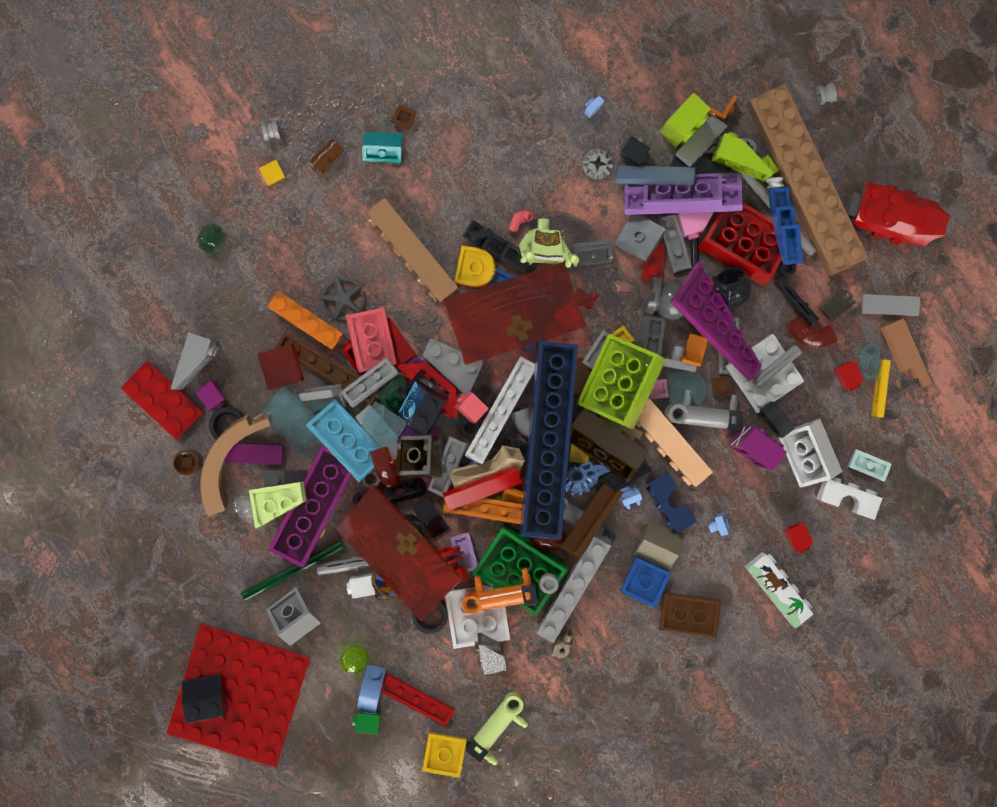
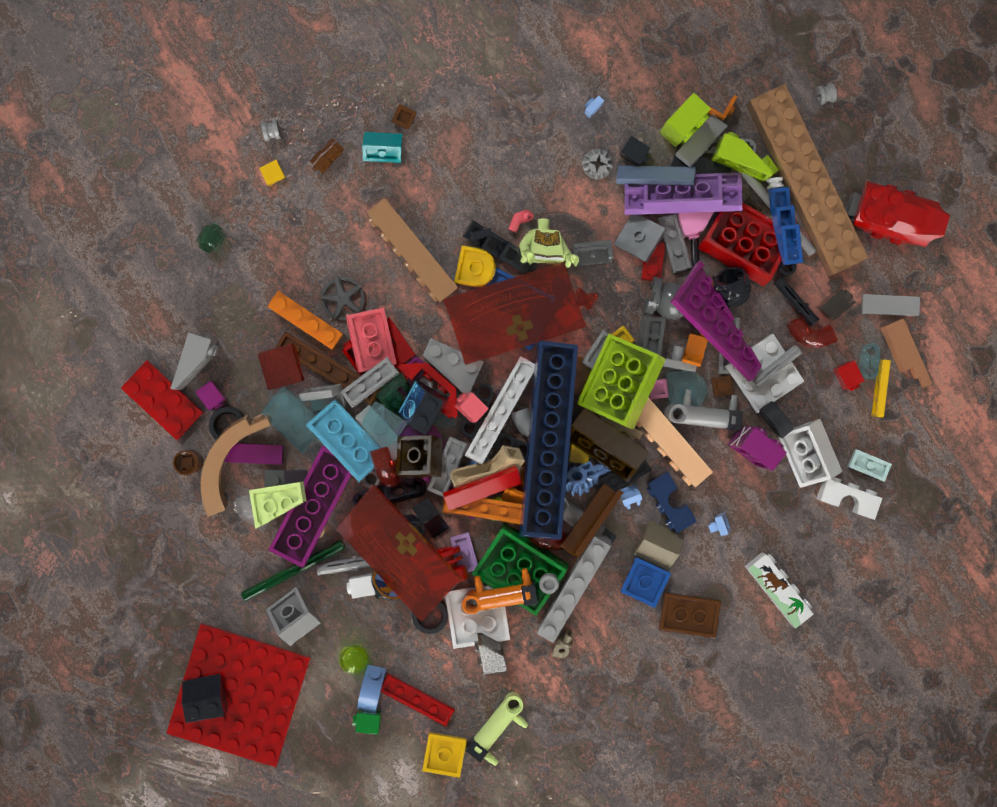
(798, 537): red brick -> none

